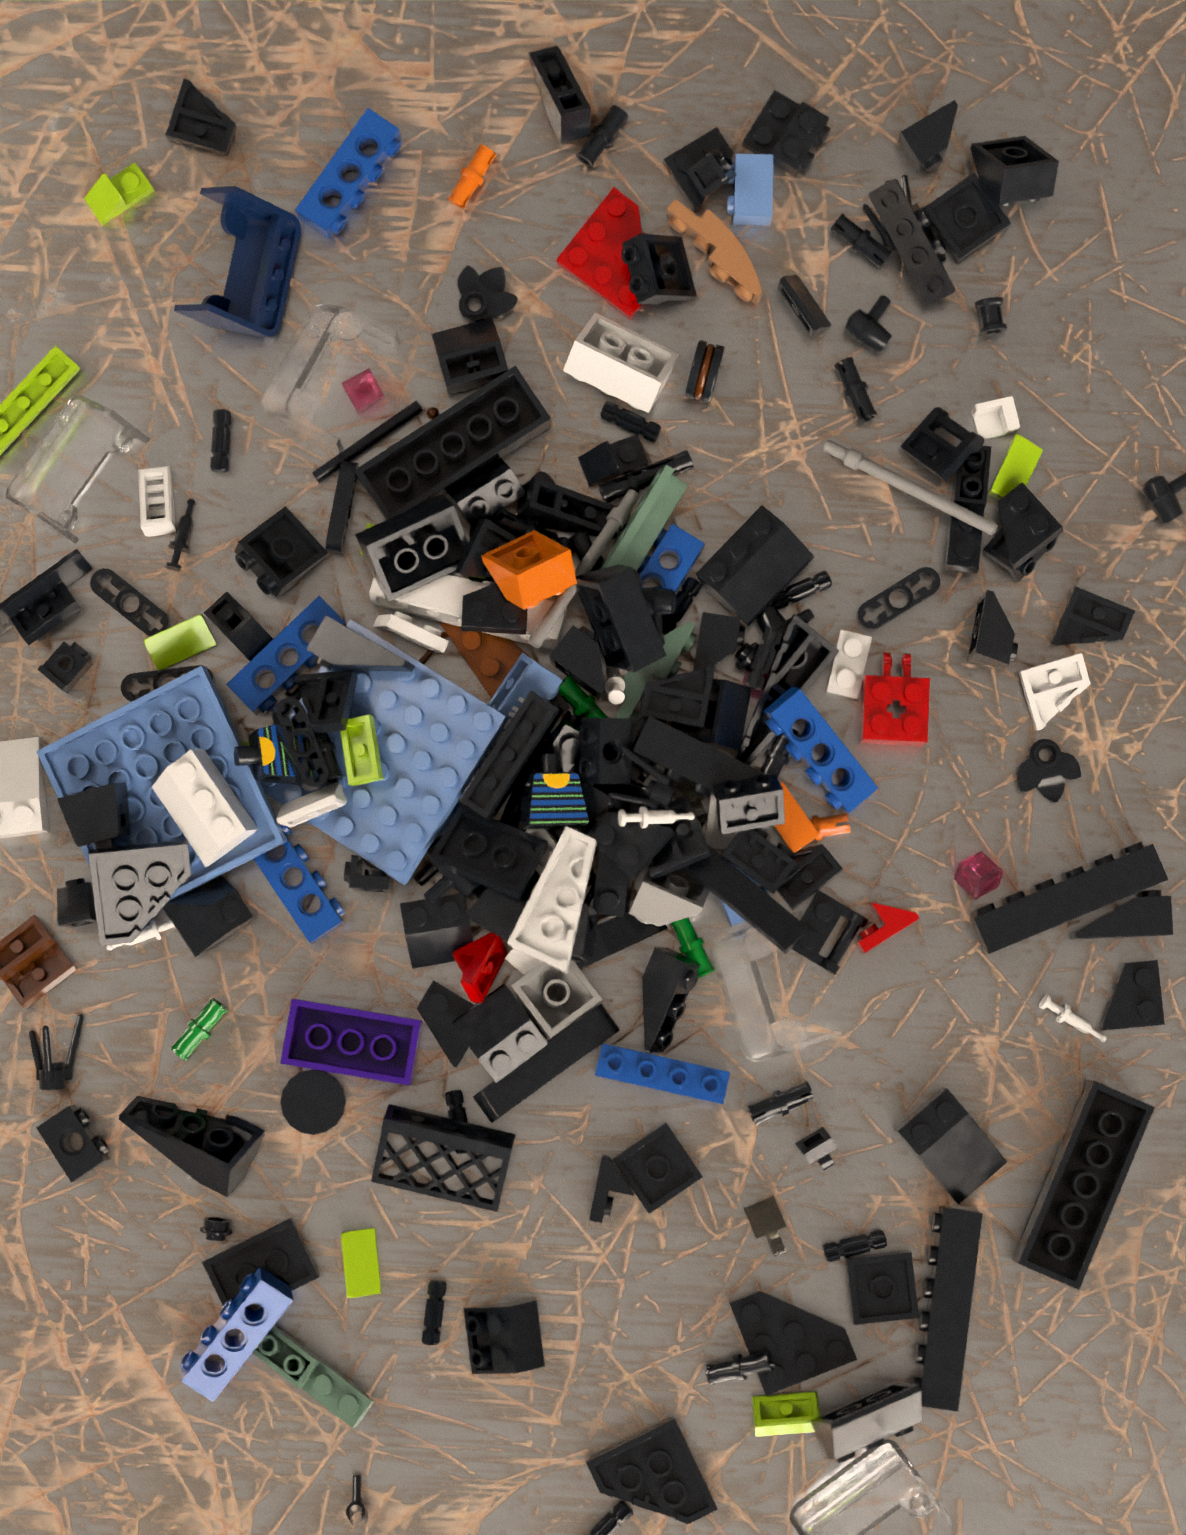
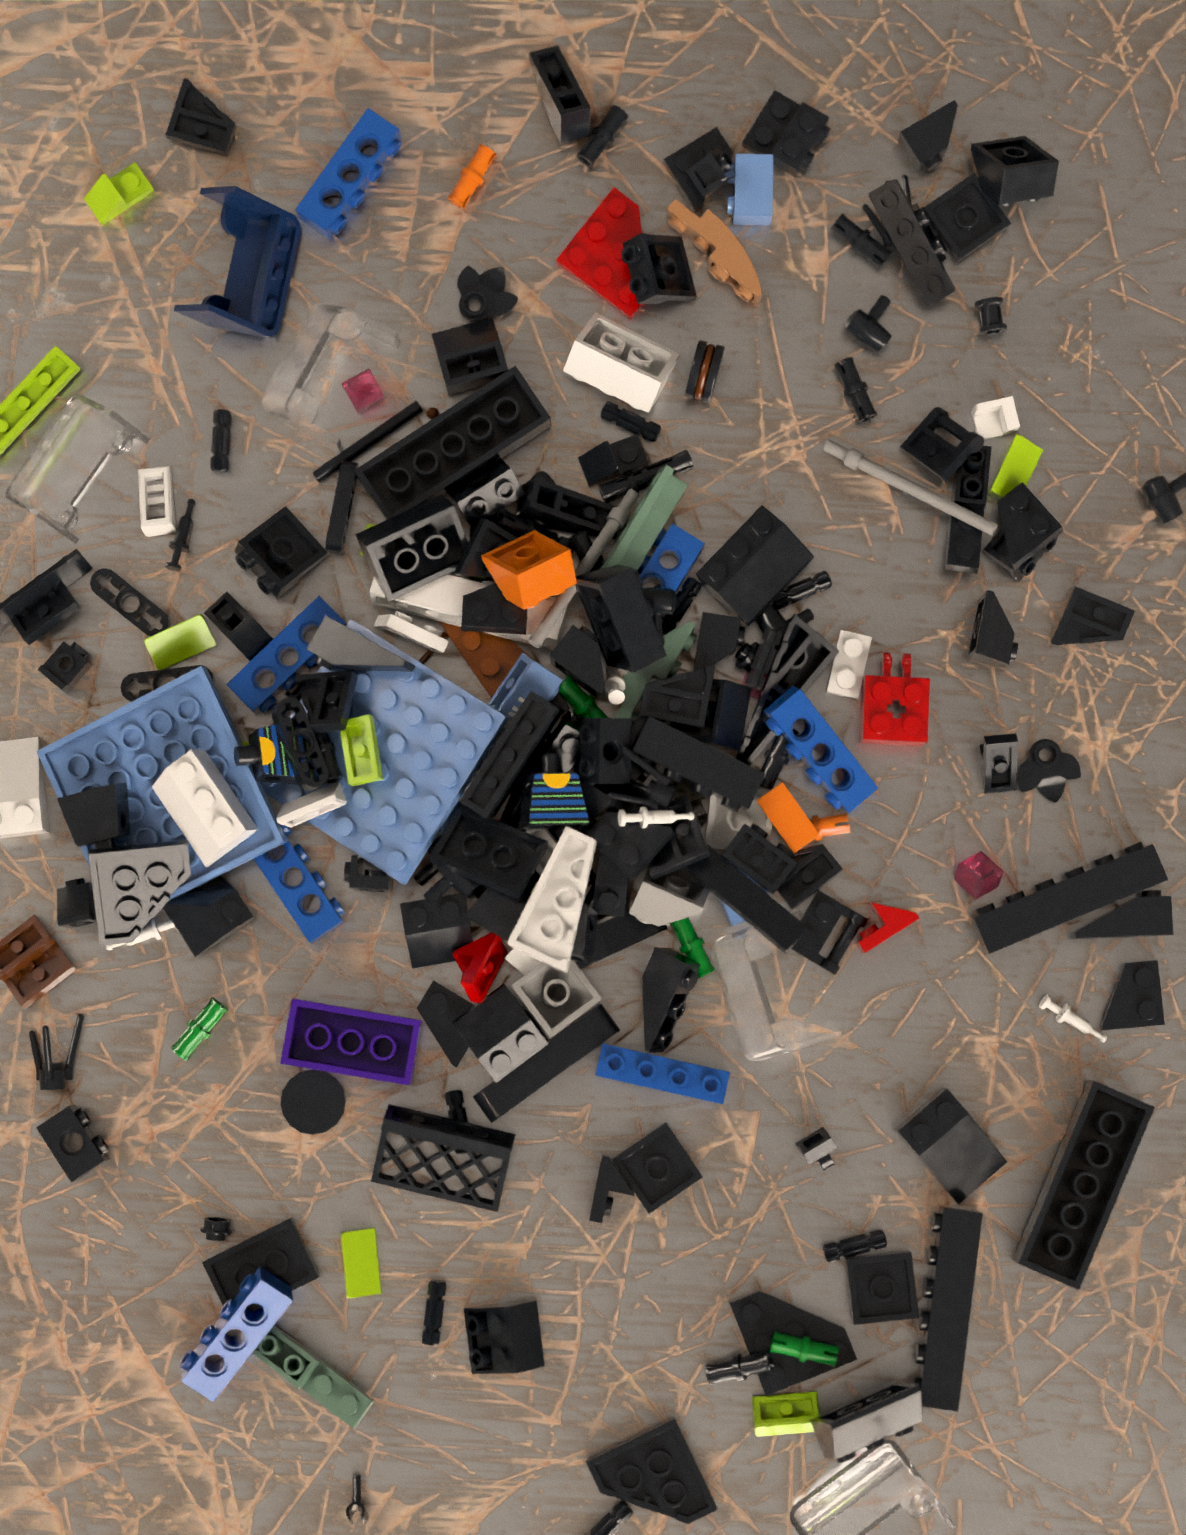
(203, 1146): black wedge -> none
(749, 803): bracket -> none
(767, 1220): clear smoke plate -> none
(781, 1103): black pin -> none
(803, 305): black slope -> none
(804, 1349): none -> green pin
(913, 579): black beam -> none
(999, 763): none -> black slope
(1052, 686): white wing -> none

